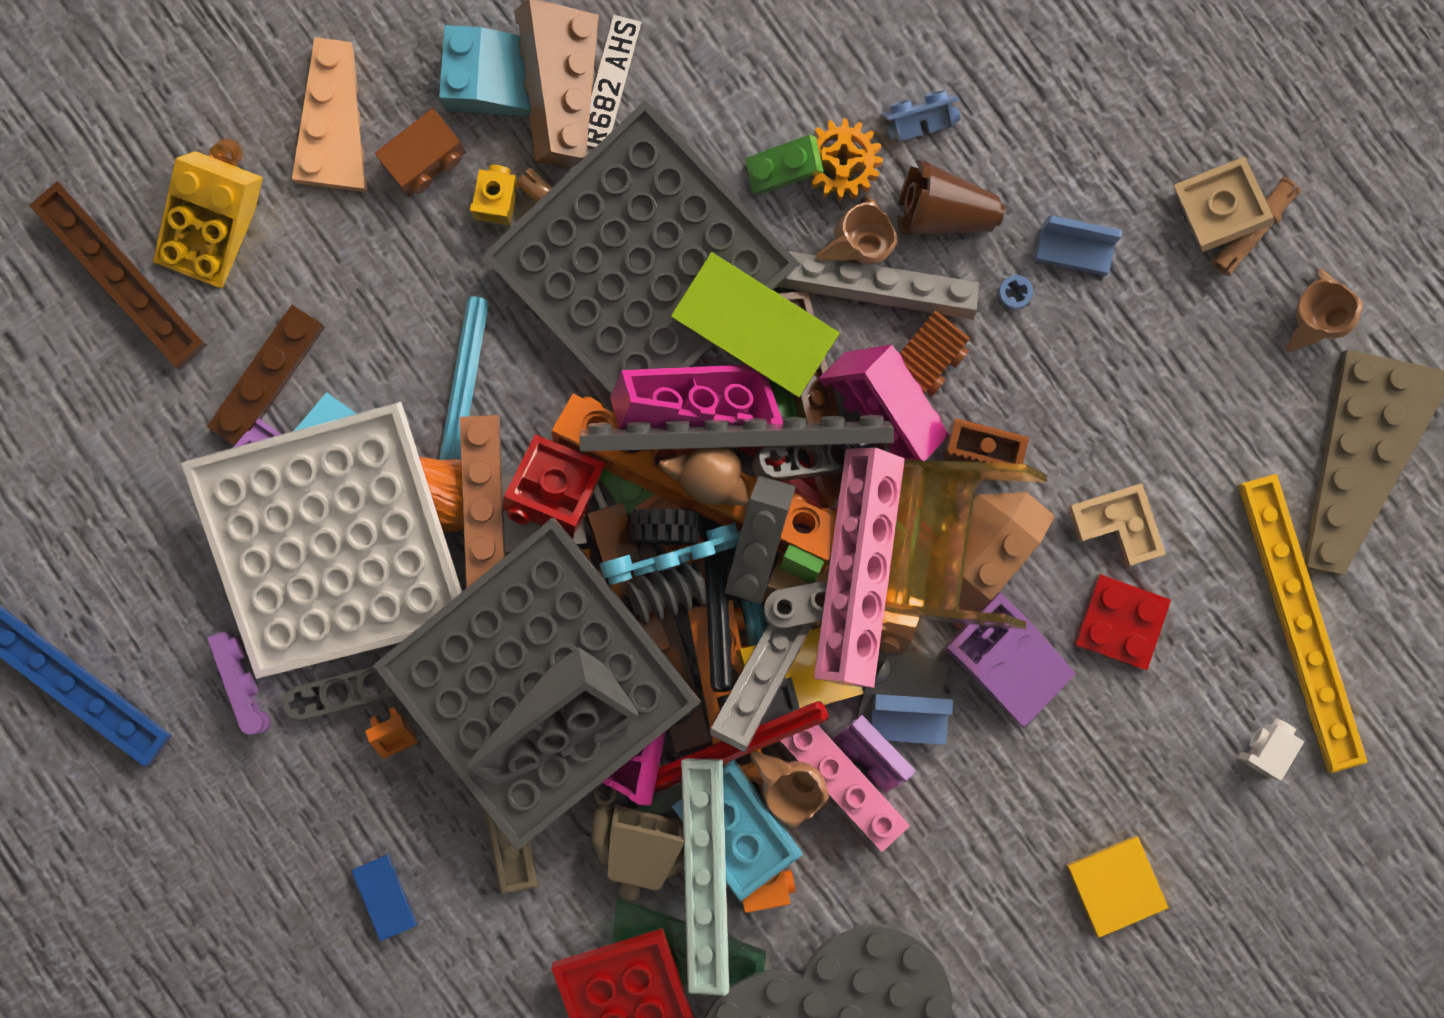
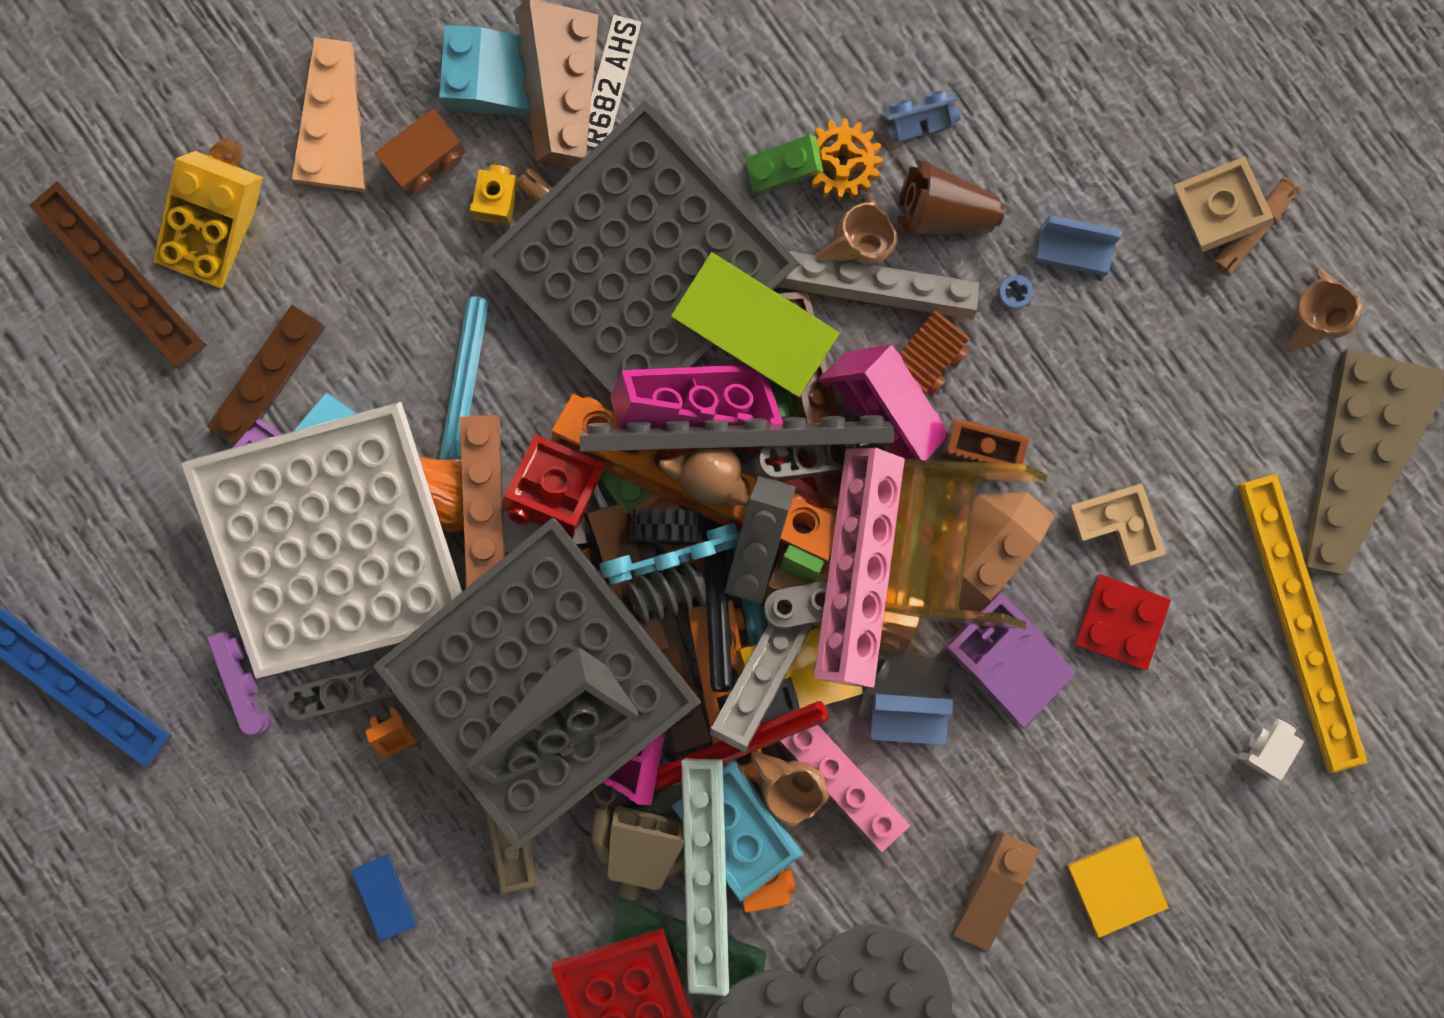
(874, 753): medium lavender plate -> none
(995, 889): none -> medium nougat slope

